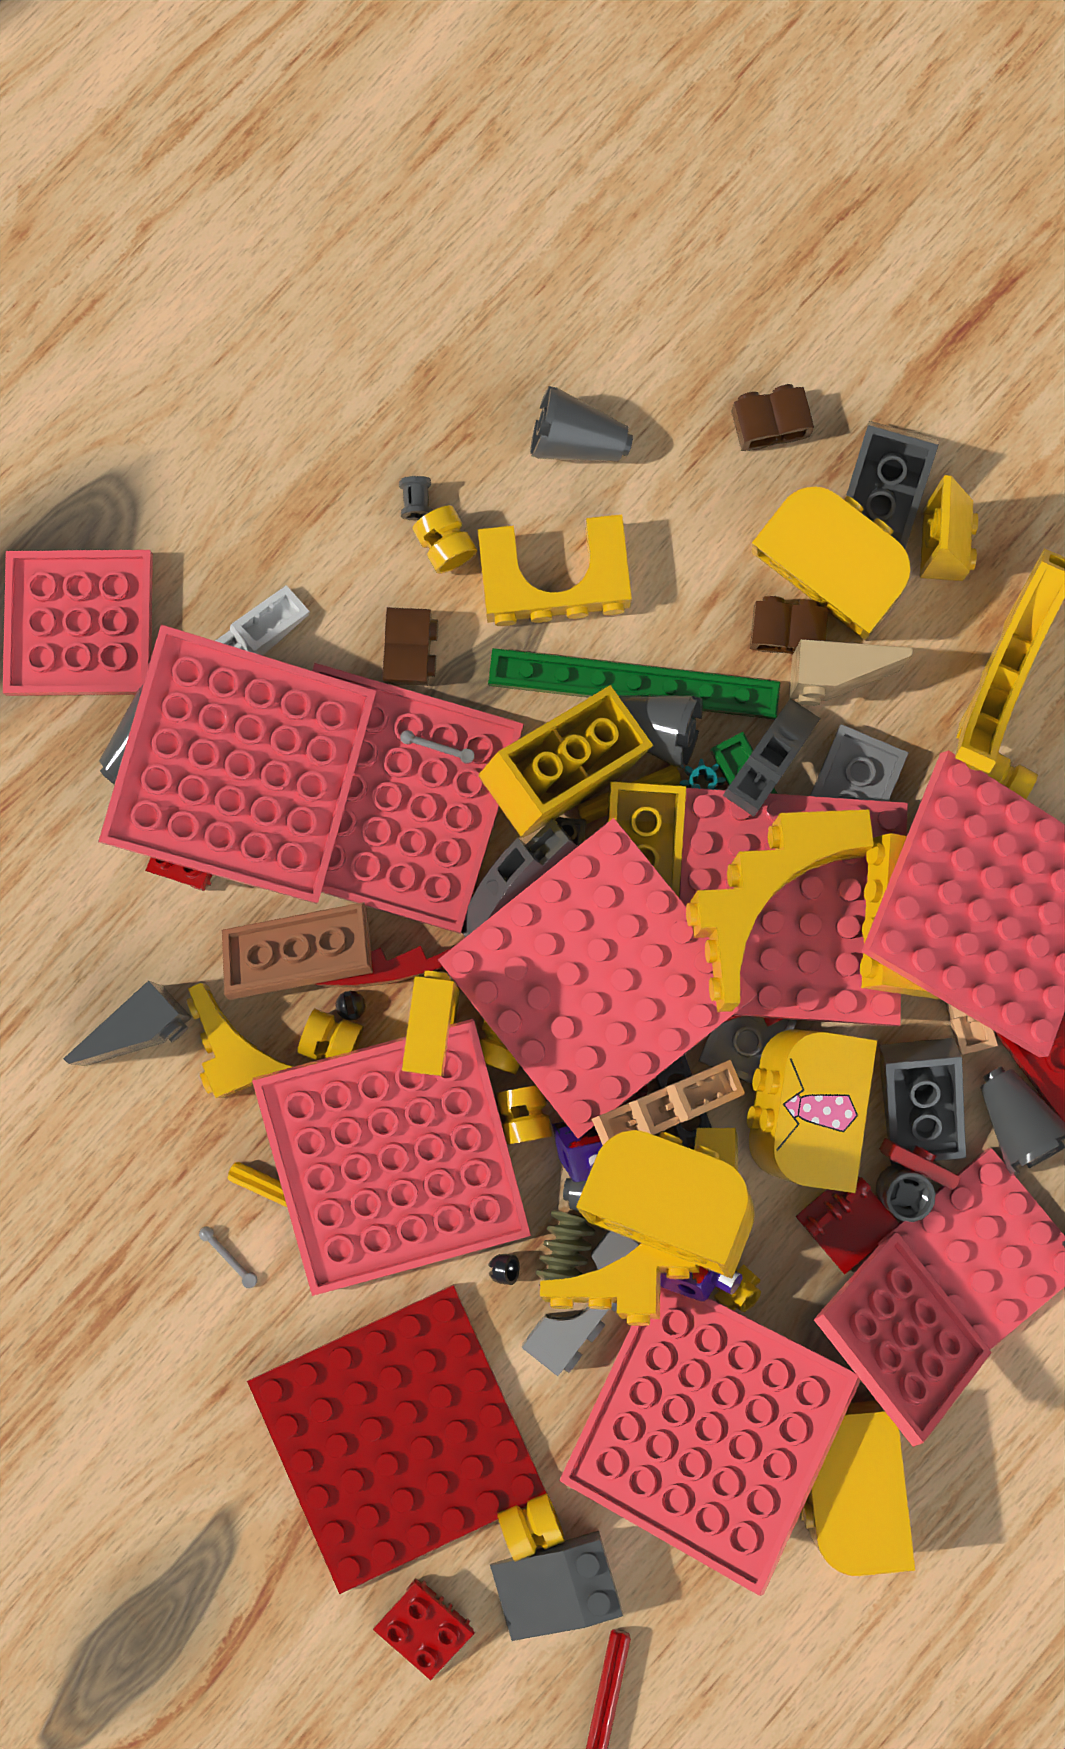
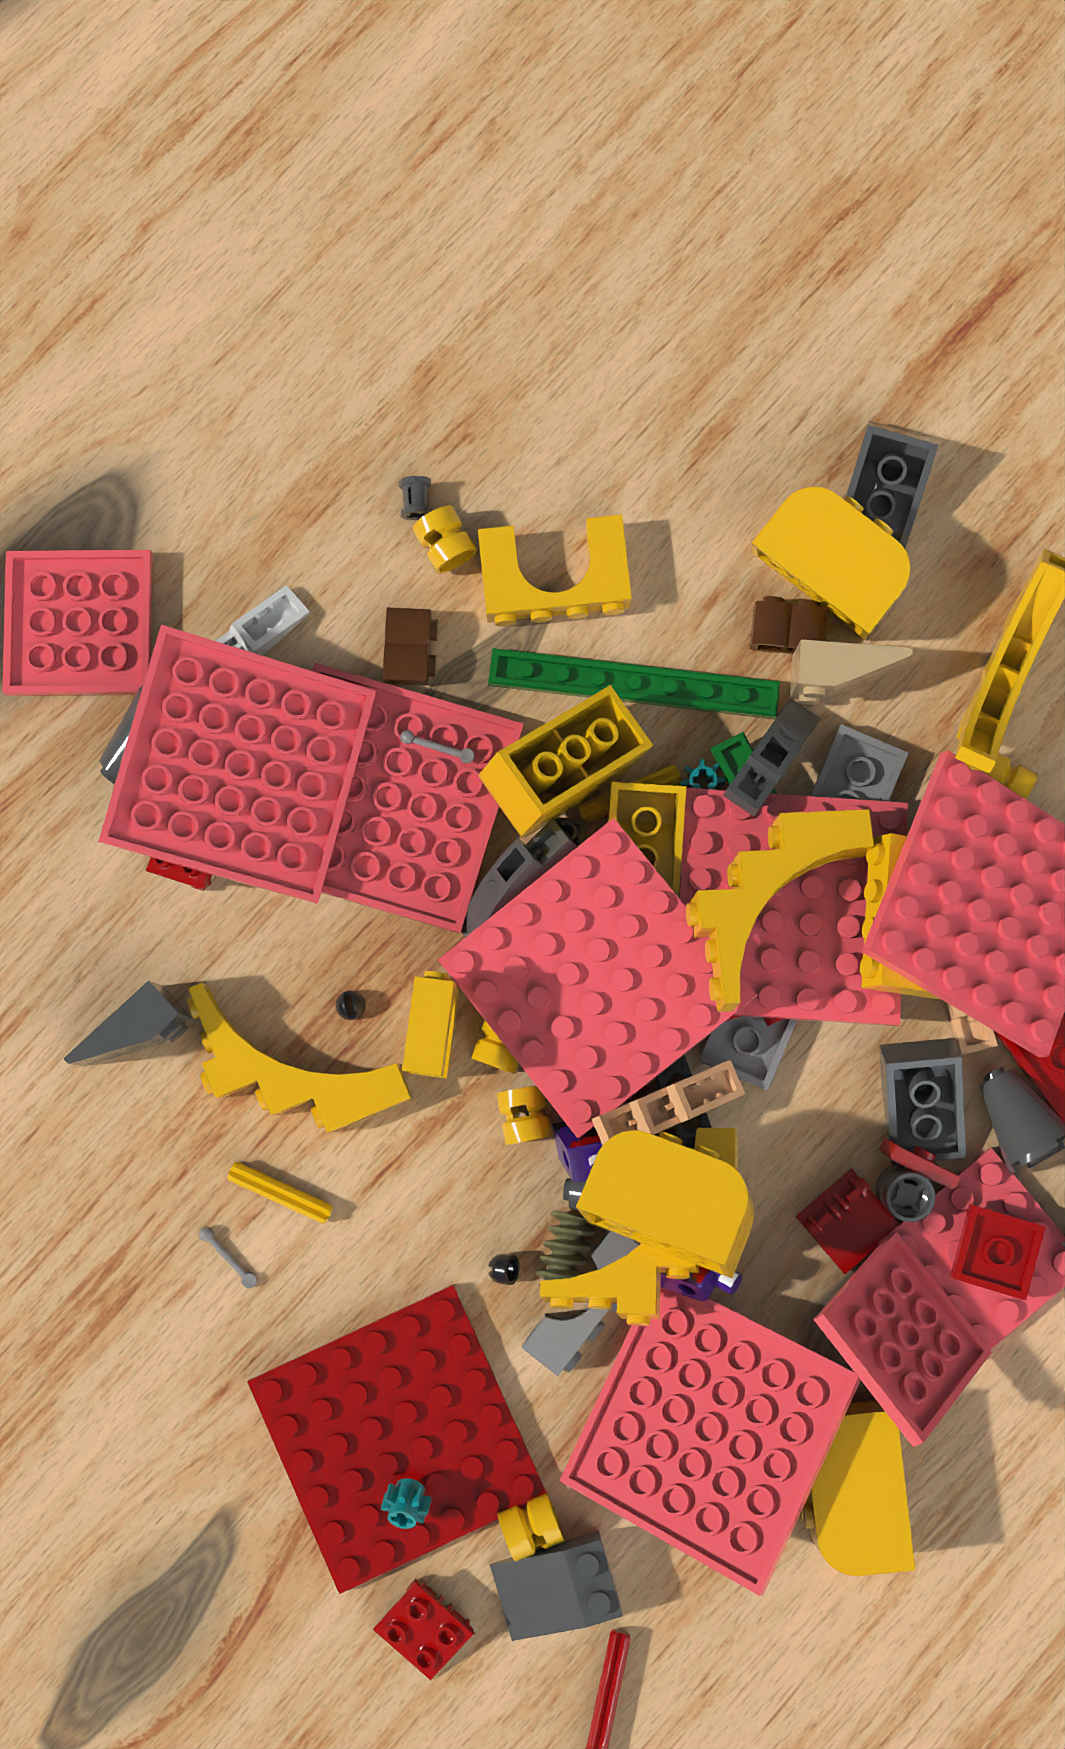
(296, 951): nougat tile -> none
(328, 1038): yellow wheel -> none
(390, 1161): coral plate -> none
(391, 971): red slope -> none
(406, 1503): none -> teal gear
(577, 431): dark grey cone -> none
(668, 724): dark grey cone -> none
(746, 1294): yellow gear -> none
(772, 417): reddish brown brick -> none
(811, 1107): yellow brick -> none
(948, 533): yellow slope -> none
(997, 1252): none -> red plate

